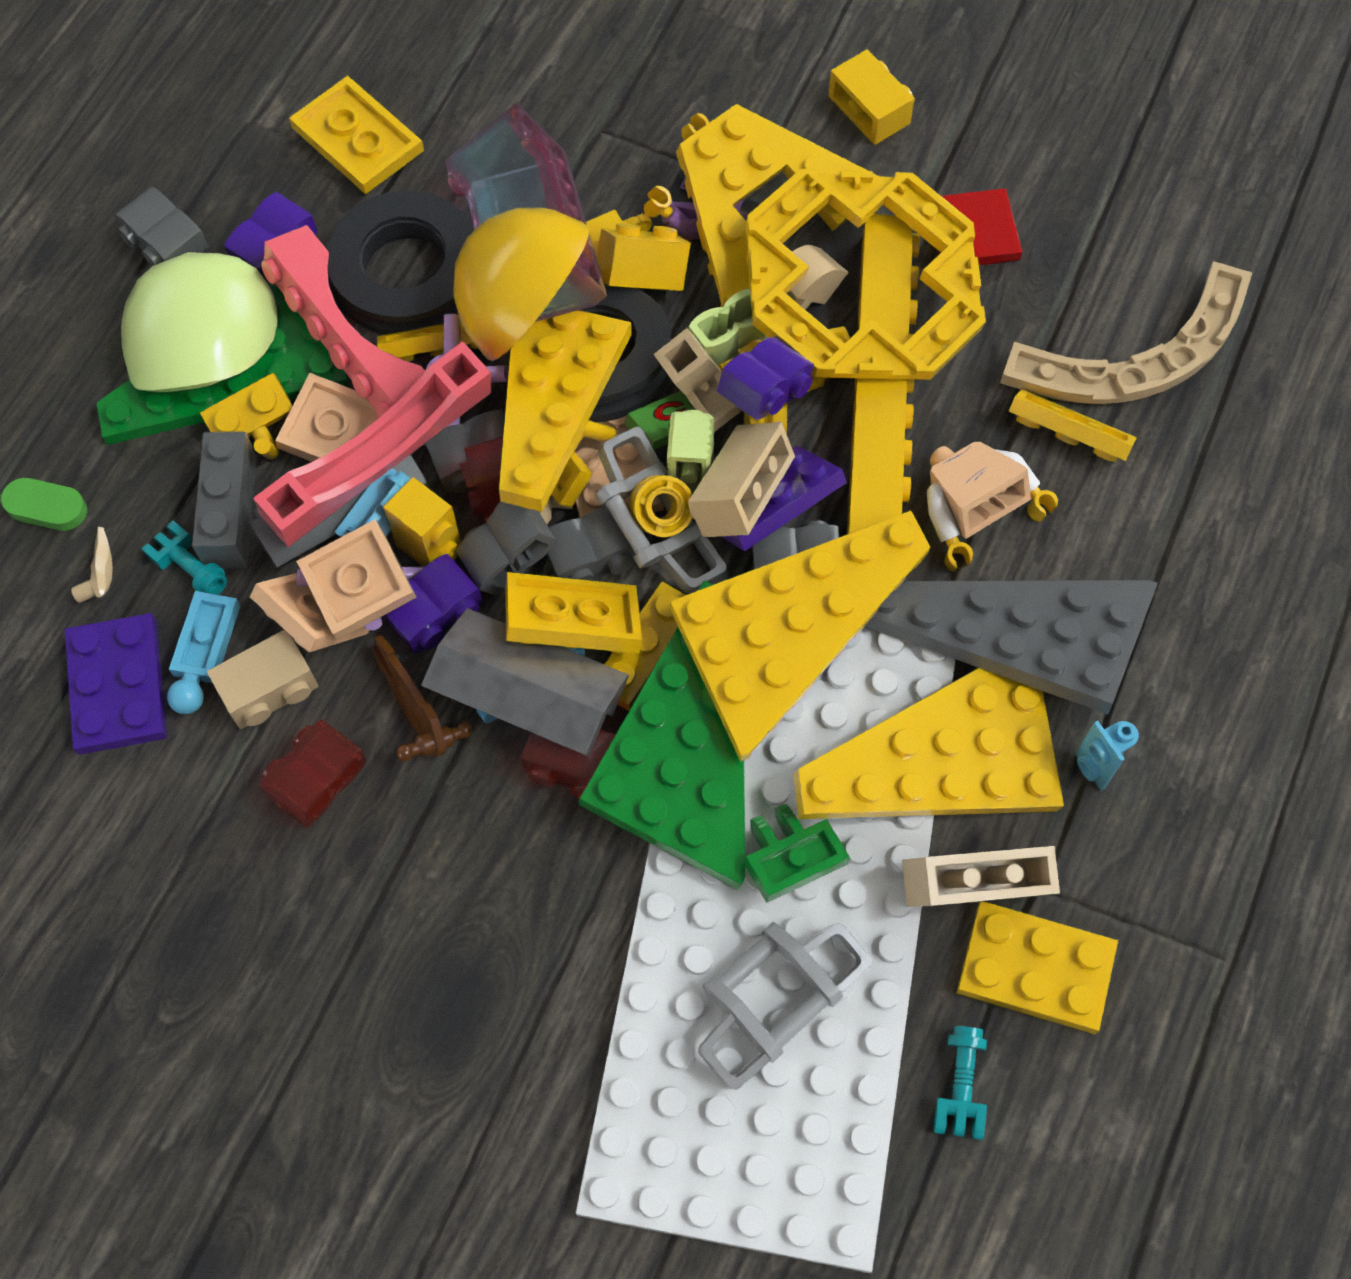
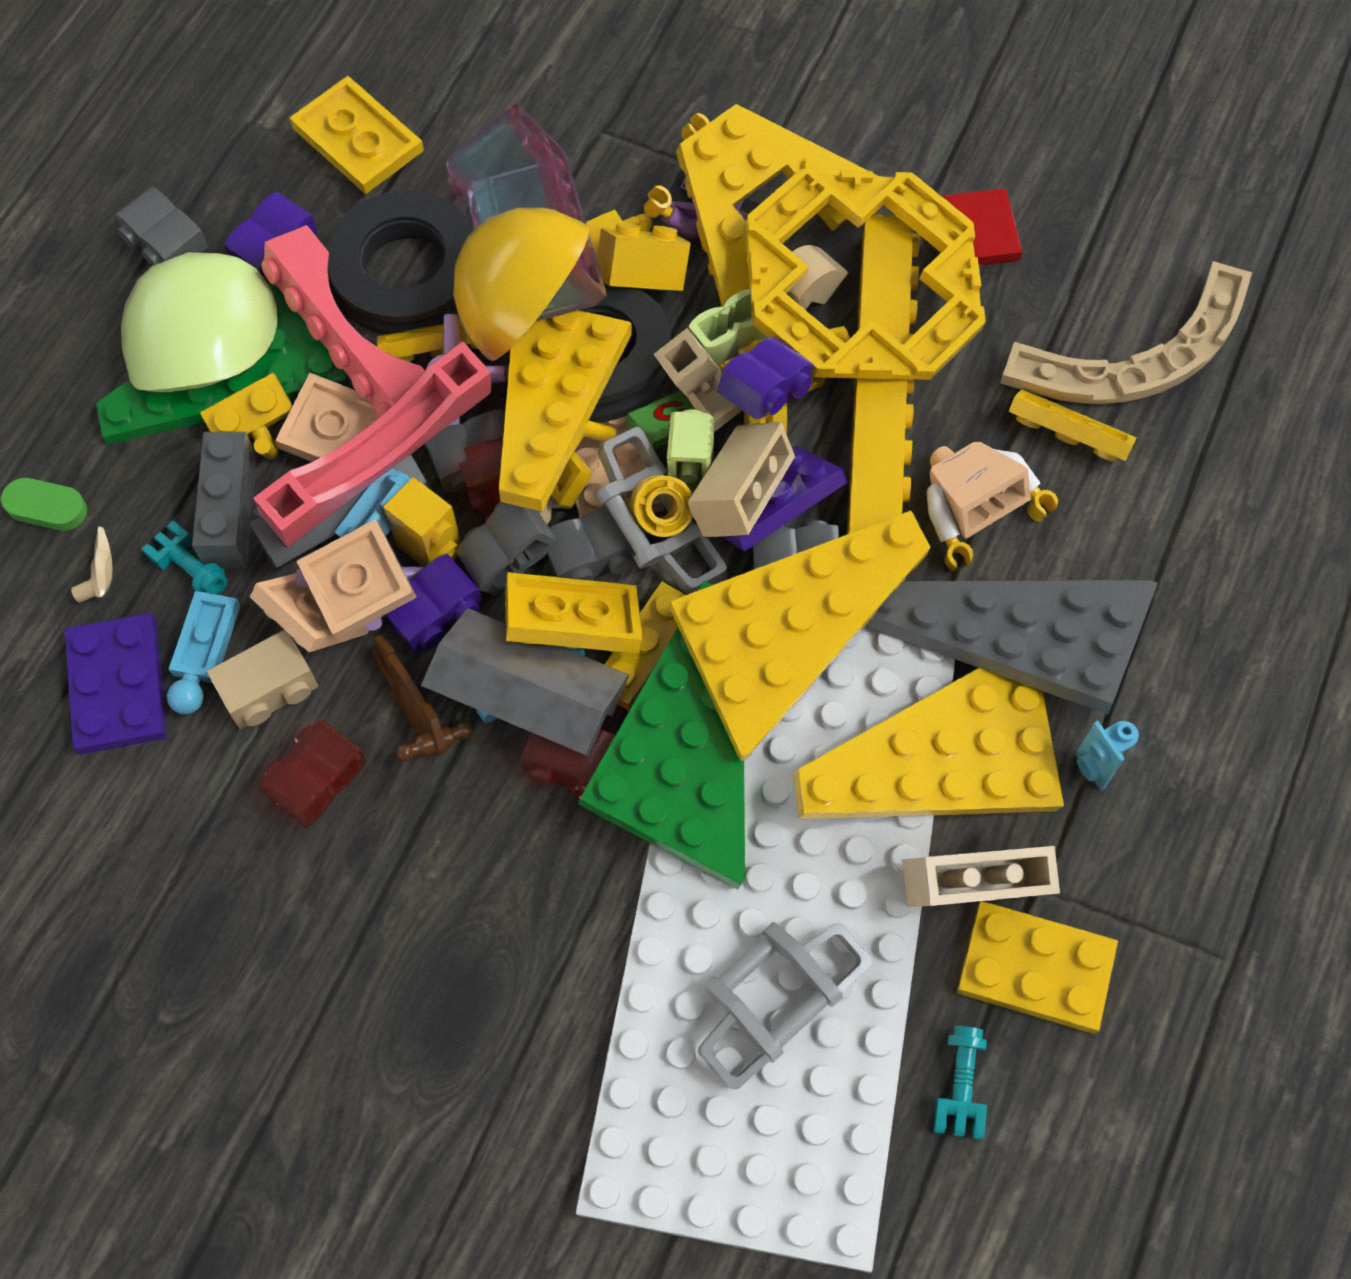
(795, 859): green hinge -> none
(871, 96): yellow brick -> none

